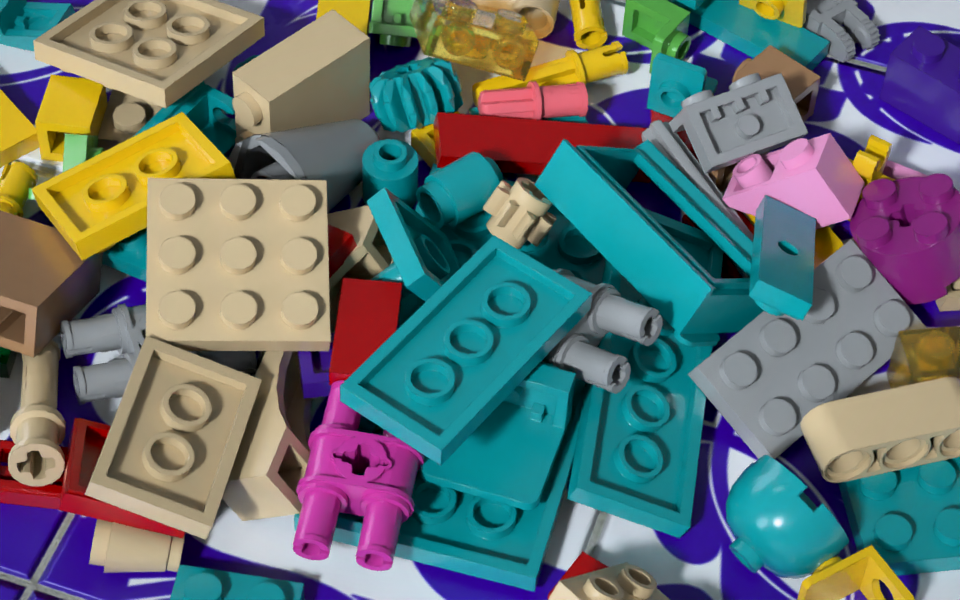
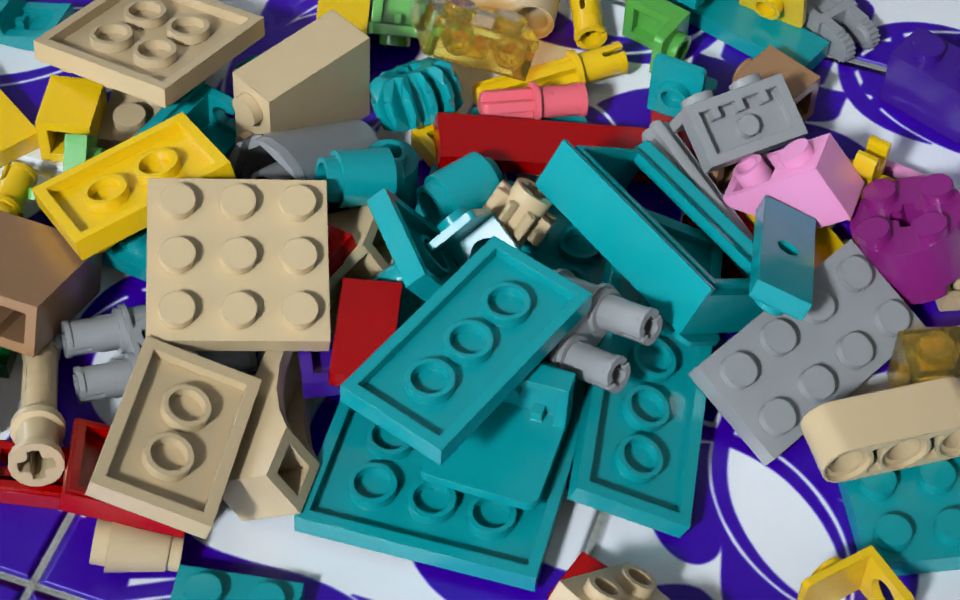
(334, 487): dark pink pin -> none
(359, 174): none -> teal brick
(464, 230): none -> teal bracket
(779, 523): teal cylinder -> none

